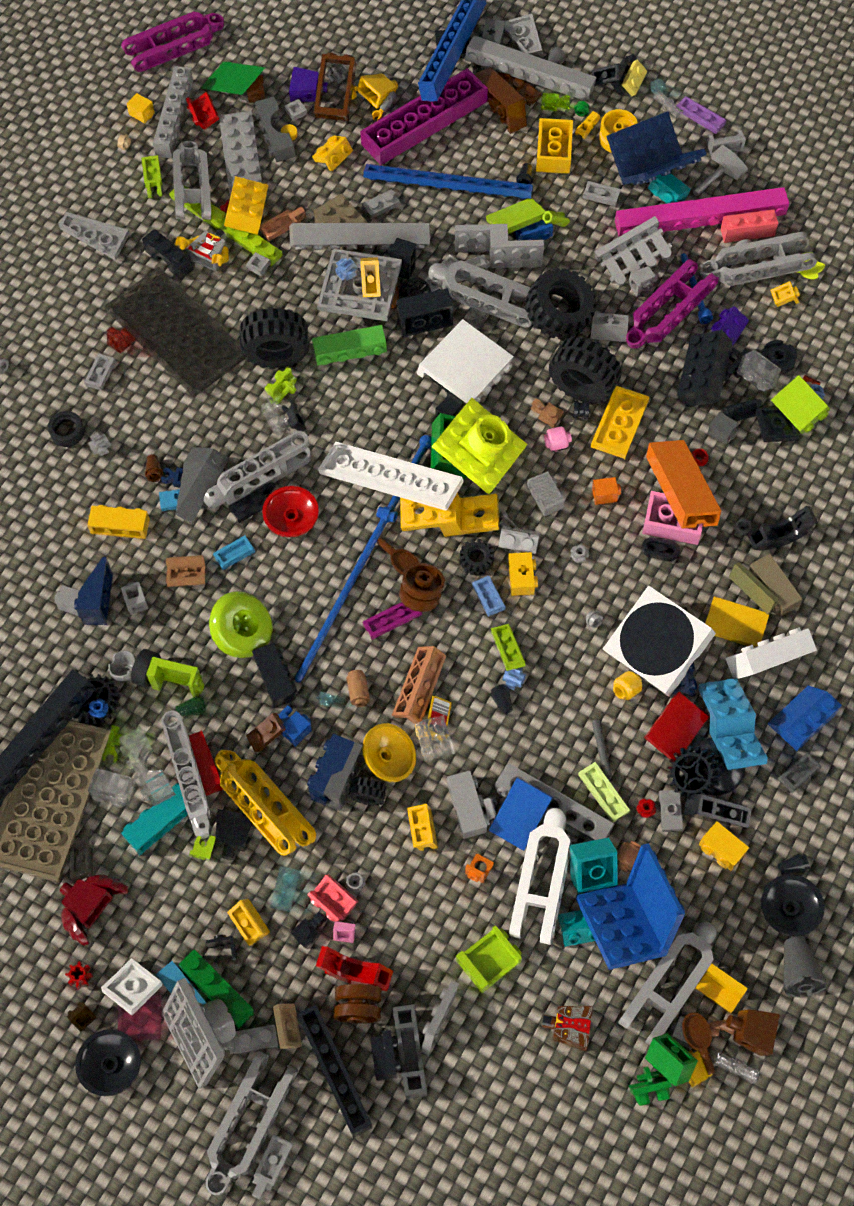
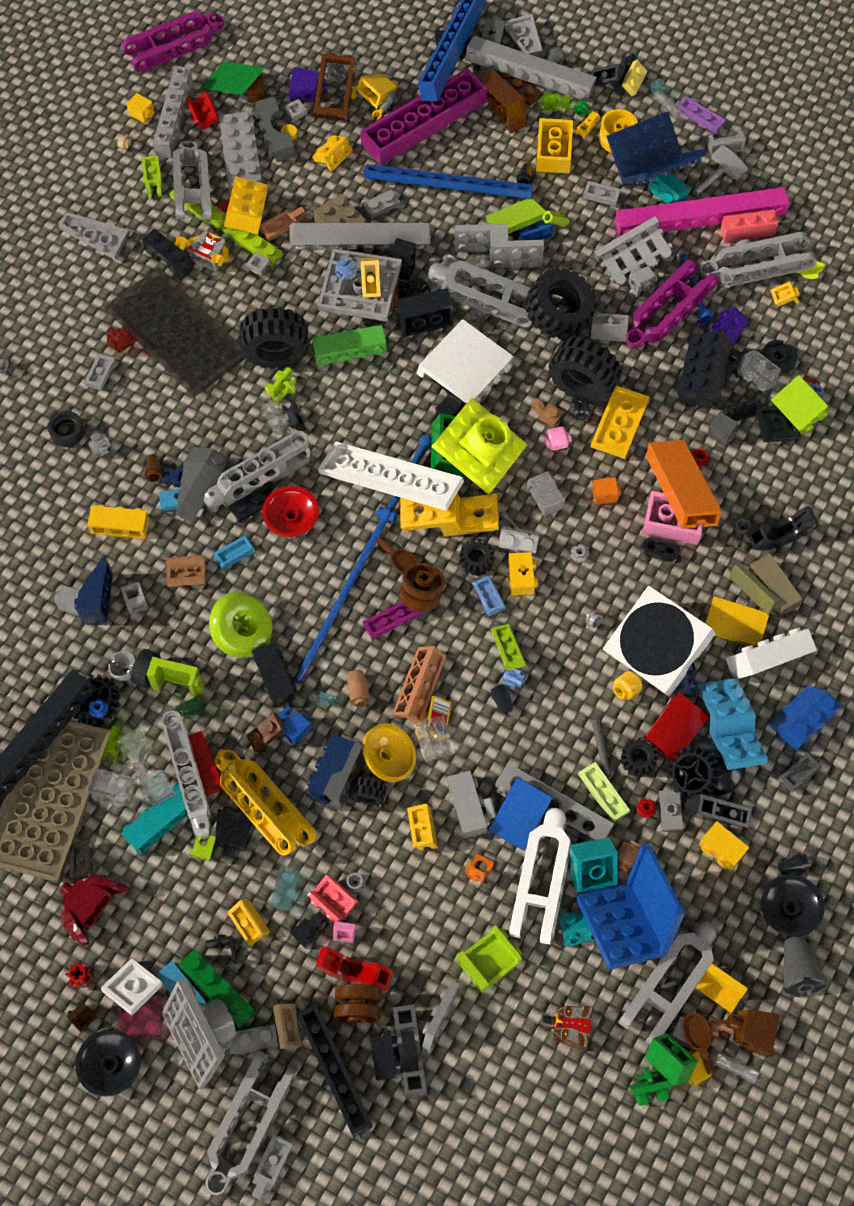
(630, 765): none -> black tyre

